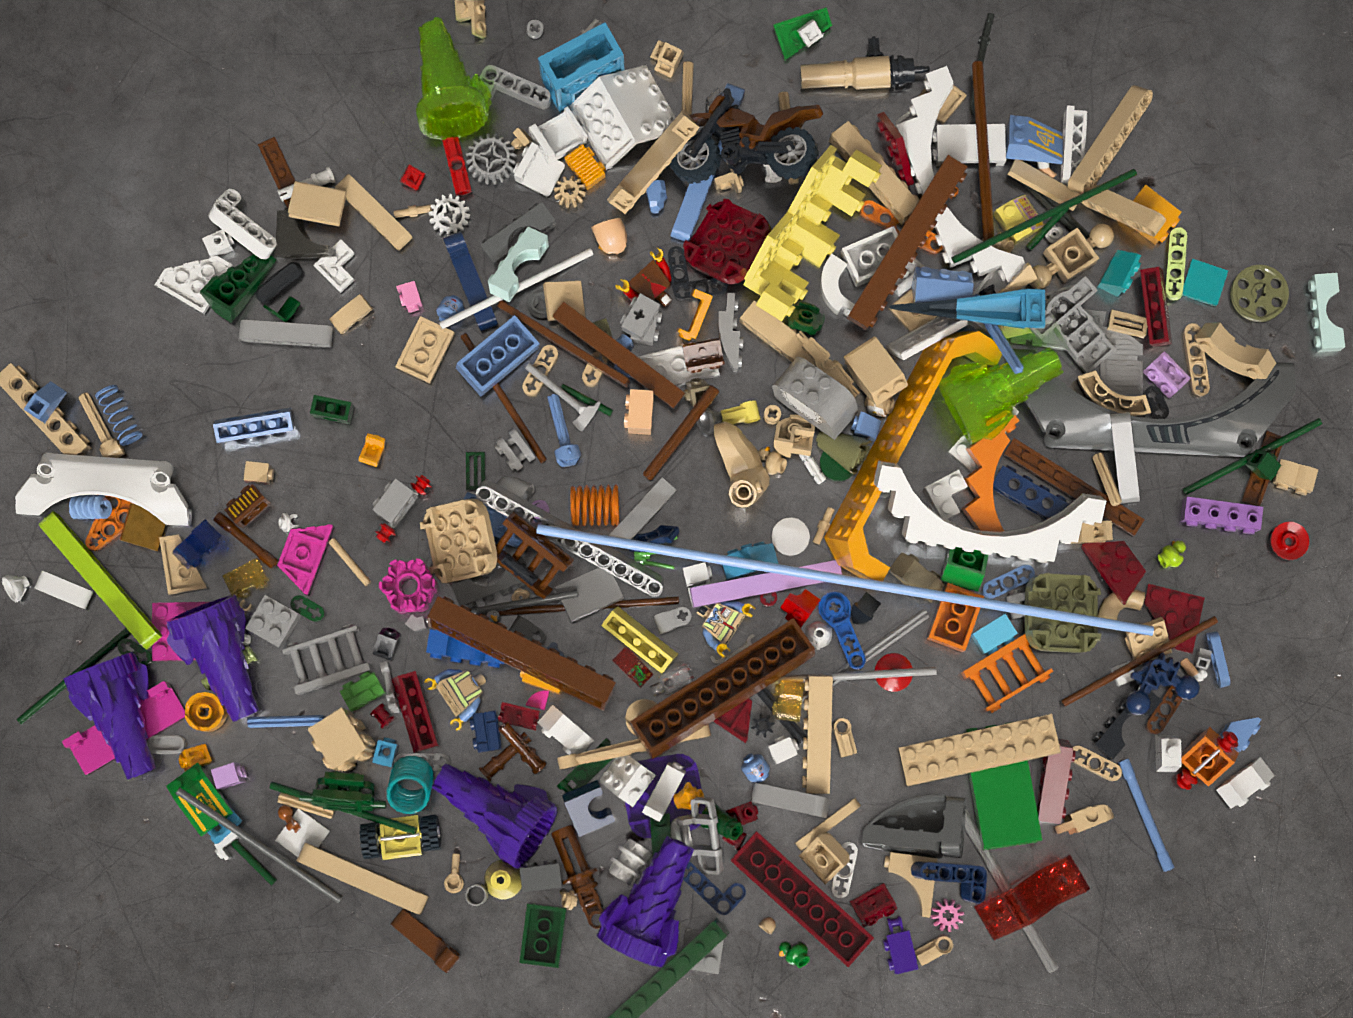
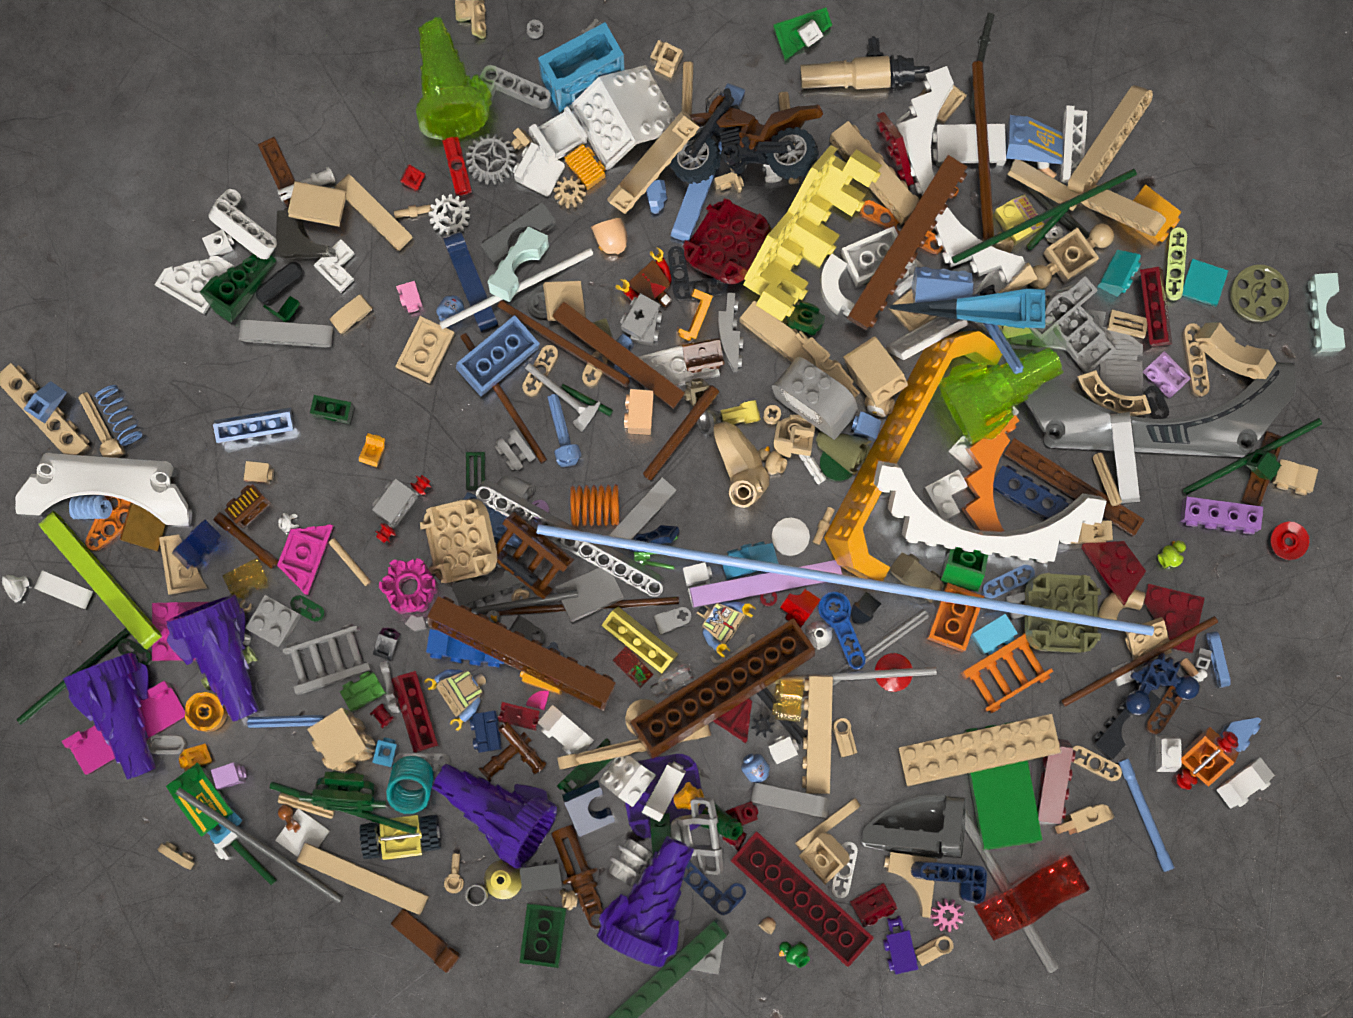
(170, 851): none -> tan plate

